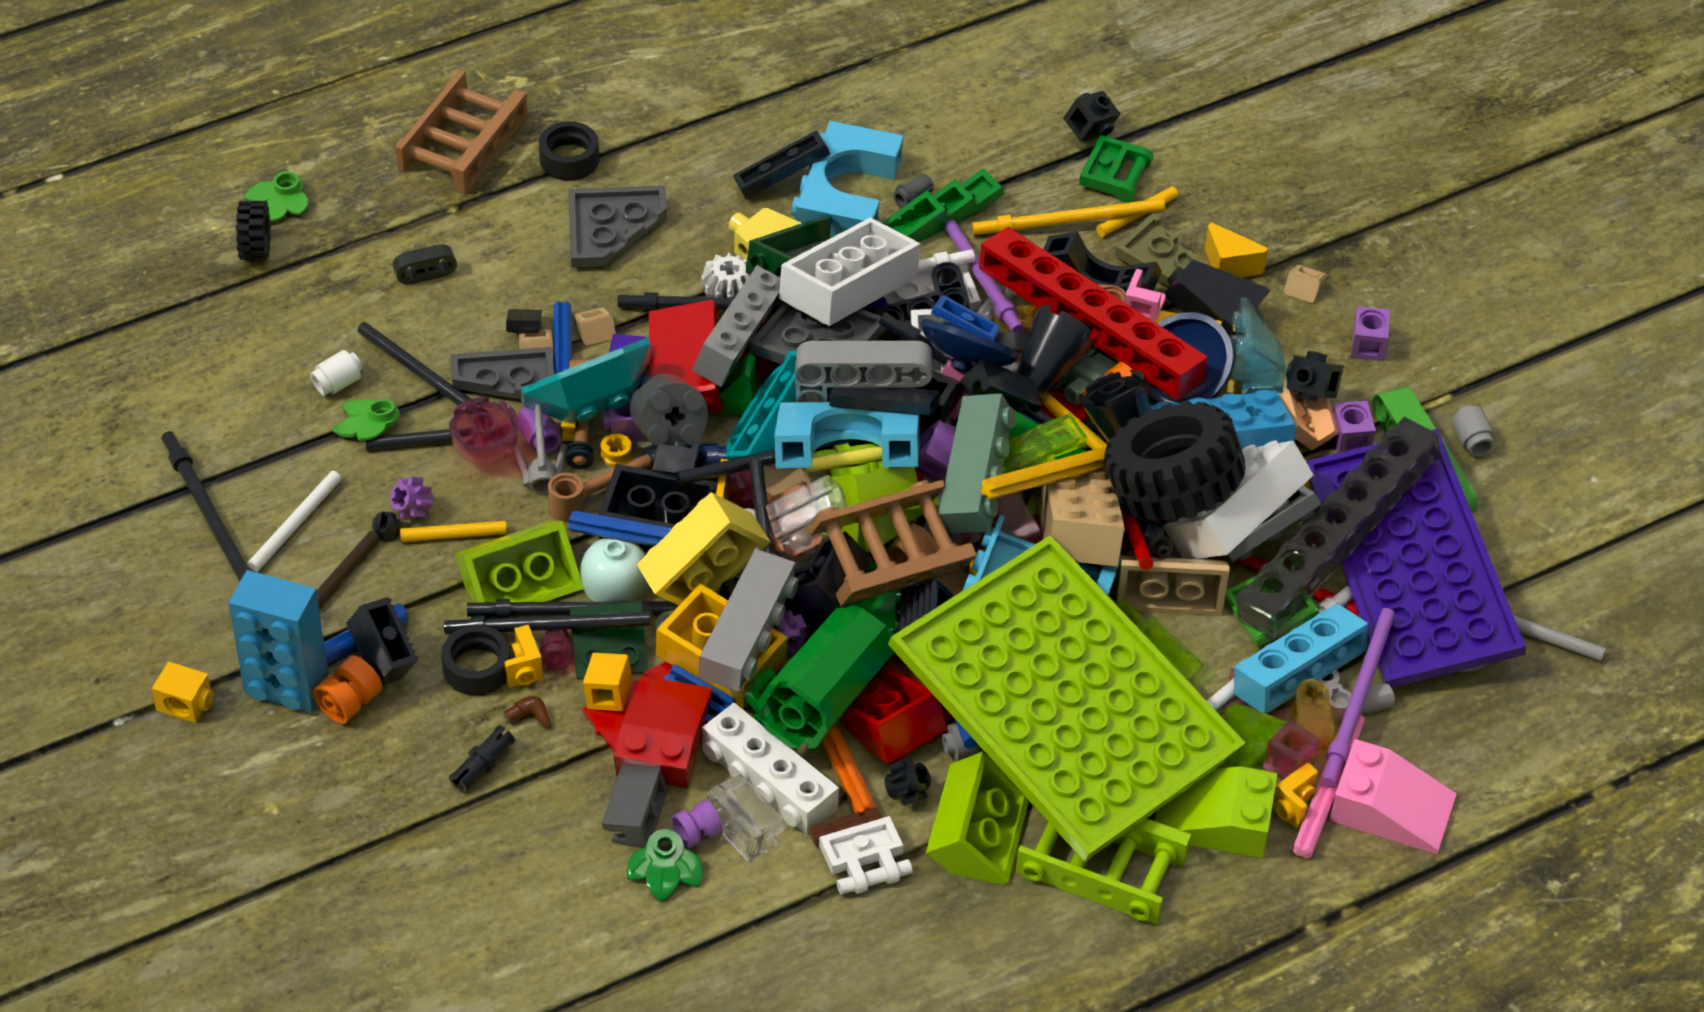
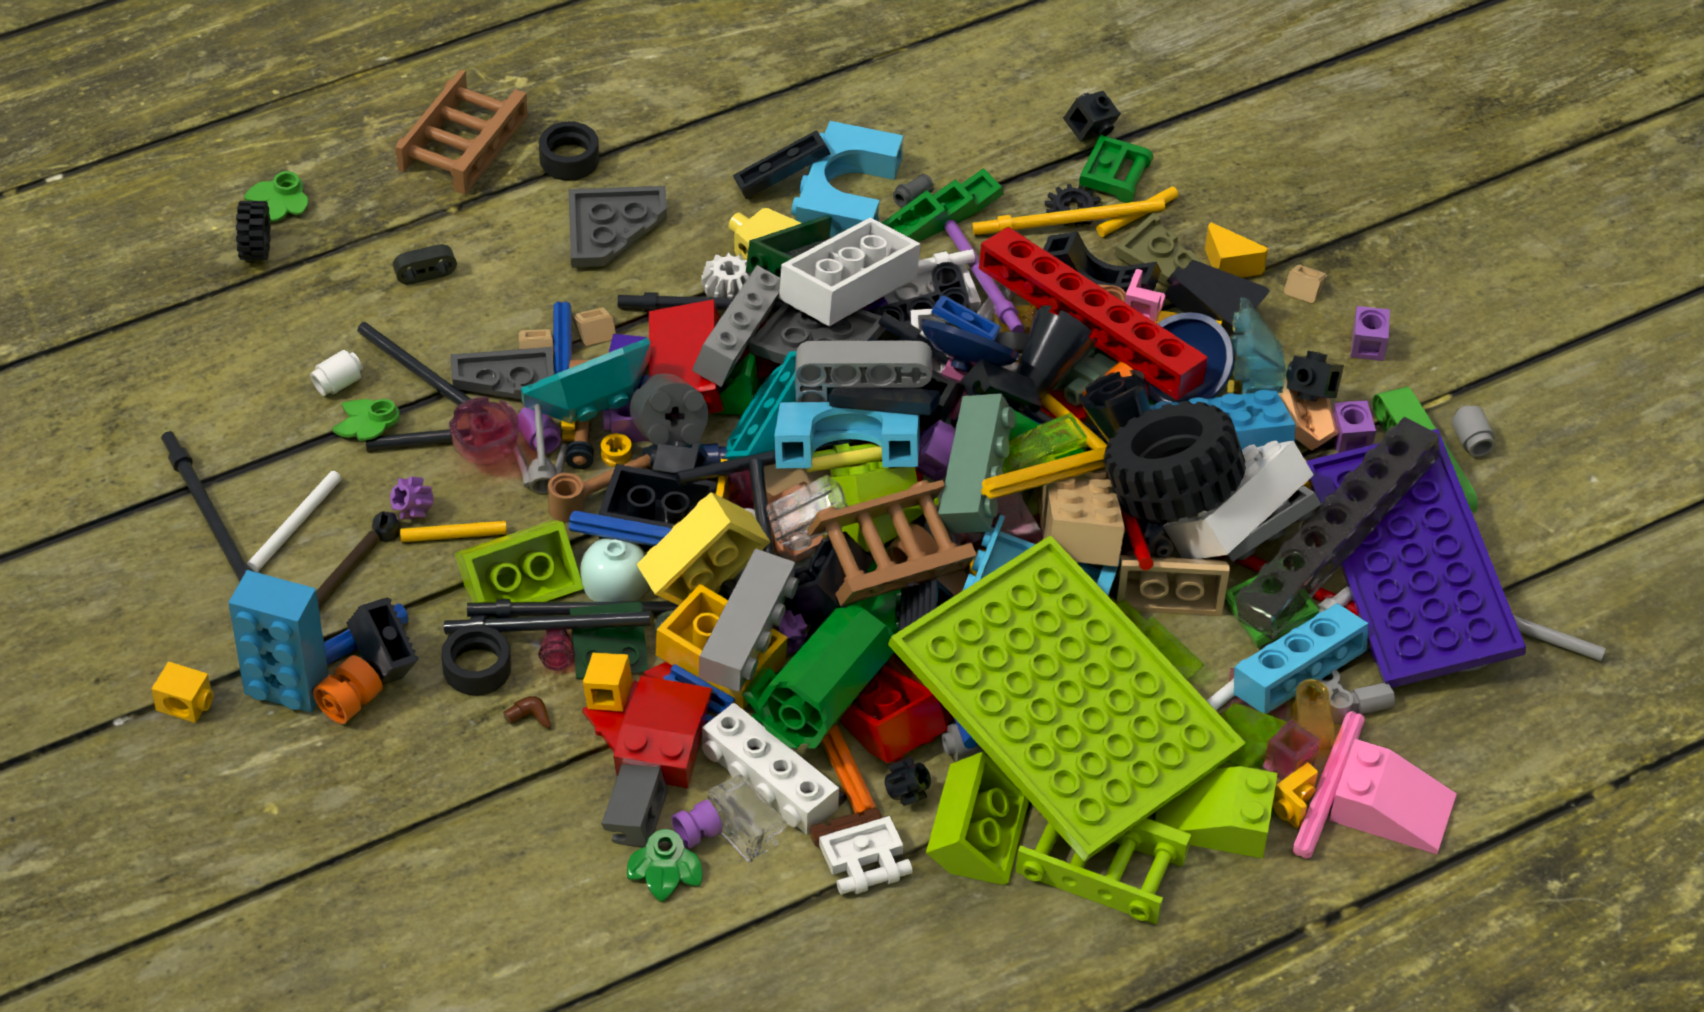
(482, 759): black pin -> none
(524, 321): black tile -> none
(526, 660): yellow bracket -> none
(1064, 198): none -> black gear
(1340, 749): medium lavender bar -> none

